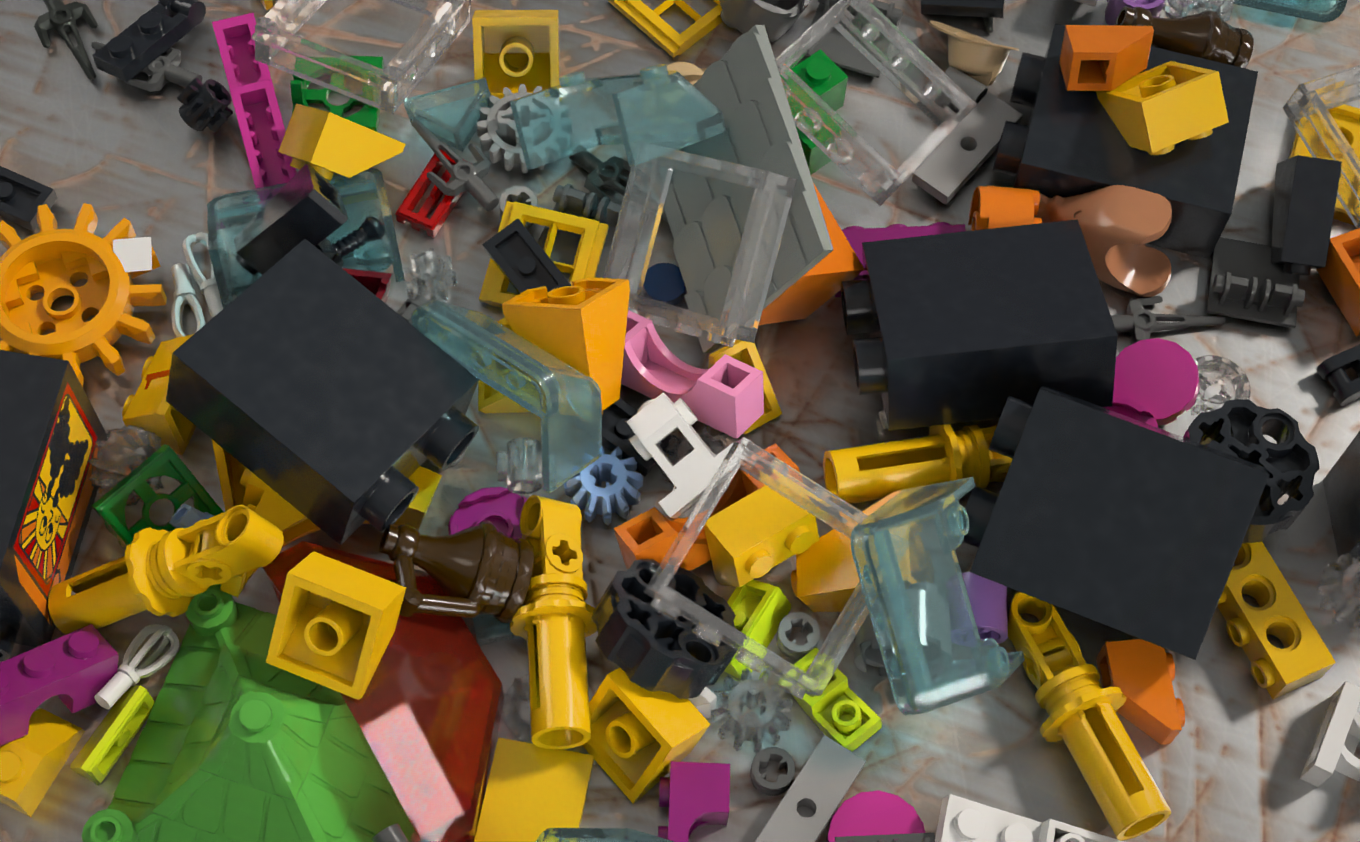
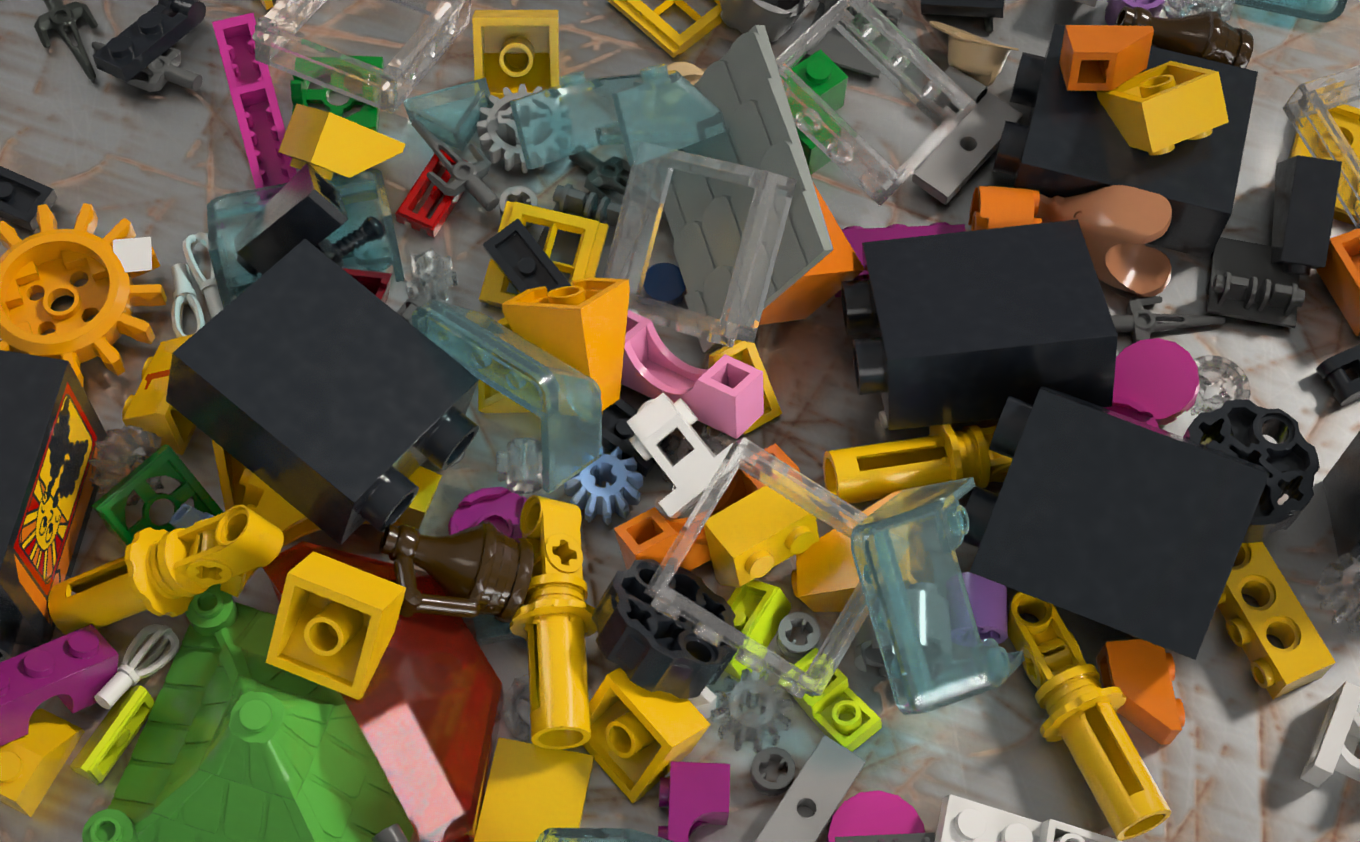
(205, 105): black gear -> none

